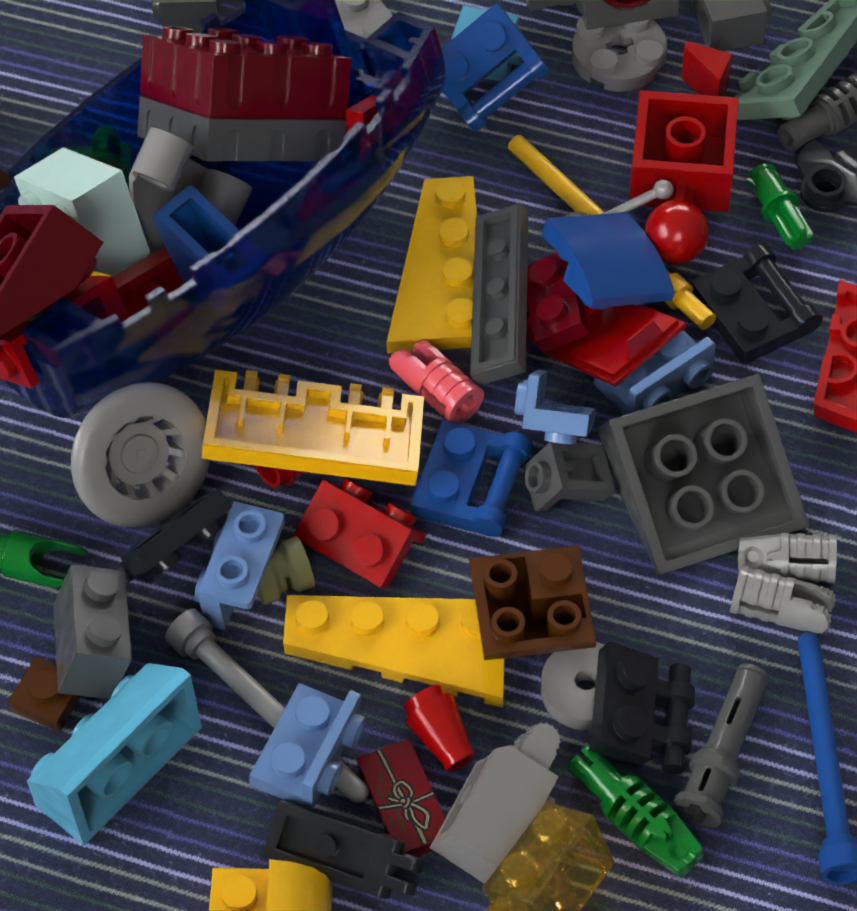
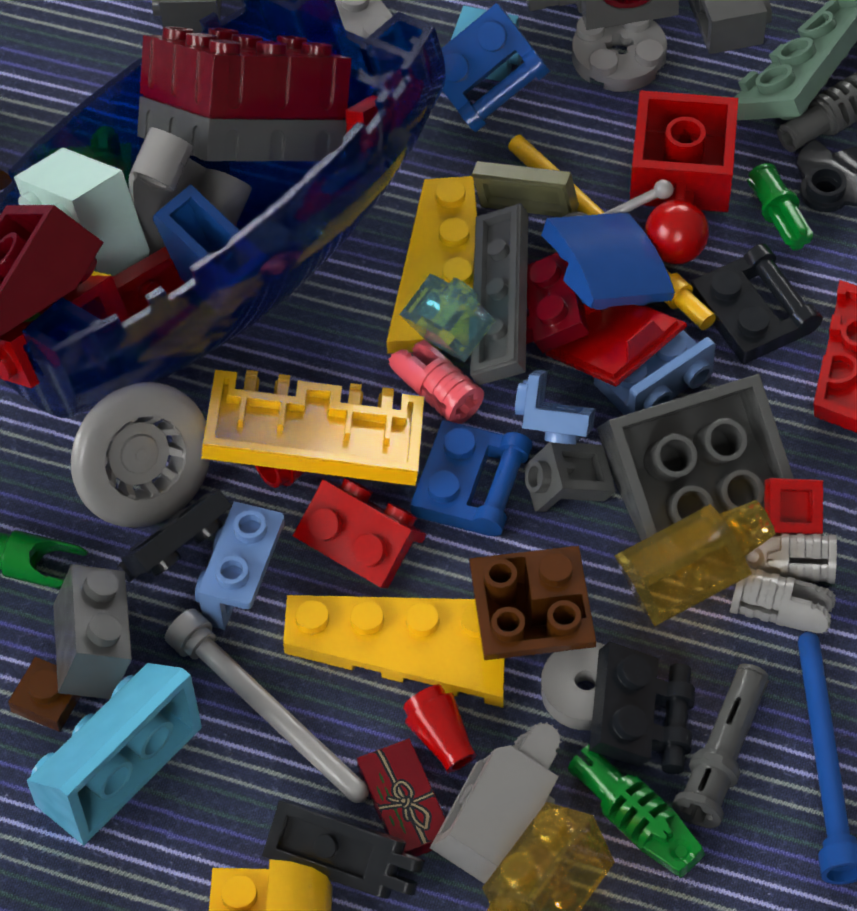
(287, 570): olive wheel -> none
(307, 745): medium blue bracket -> none
(448, 316): none -> clear light blue brick
(535, 188): none -> olive tile
(693, 558): none -> clear yellow hinge
(706, 69): red slope -> none
(794, 505): none -> red plate

